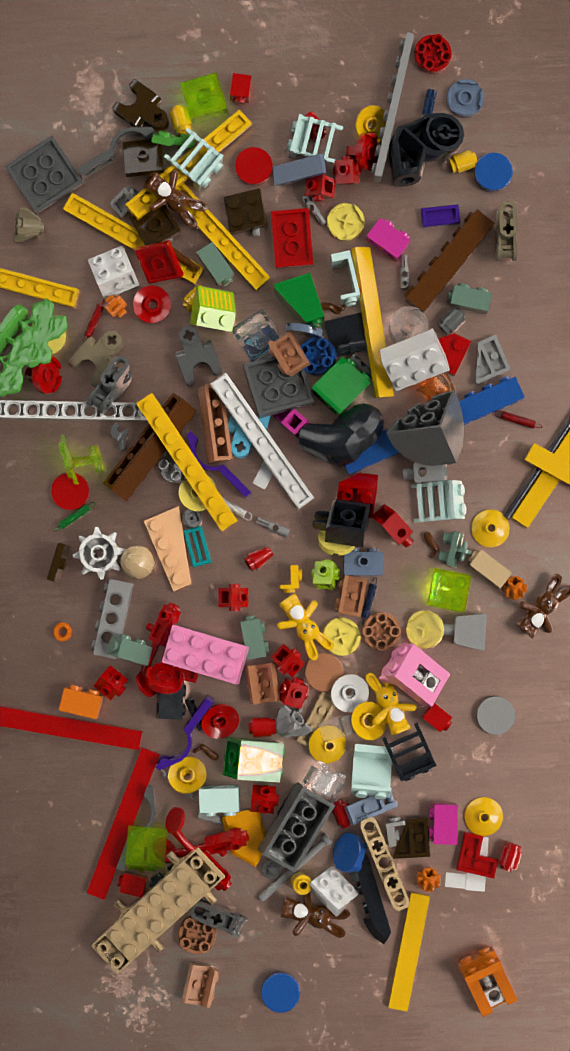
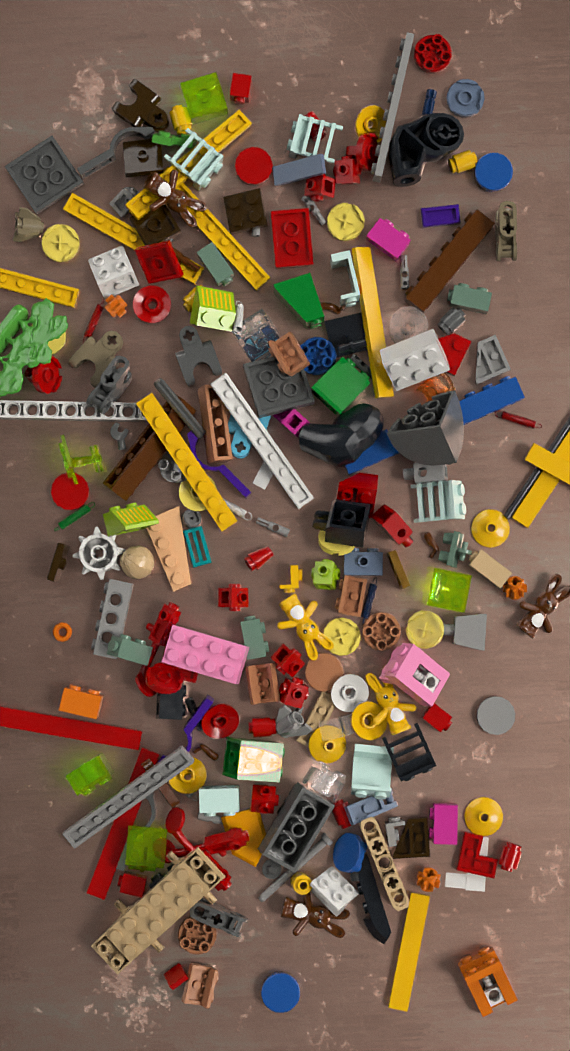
(60, 243): none -> light yellow tile
(89, 774): none -> clear neon green brick
(111, 683): red brick -> none
(128, 519): none -> lime slope
(128, 796): none -> light grey plate
(164, 789): none -> reddish brown beam
(176, 976): none -> red tile
(179, 408): none -> dark grey axle
(238, 322): none -> white piece
(303, 330): sand blue tile -> none
(398, 569): none -> pearl gold tile

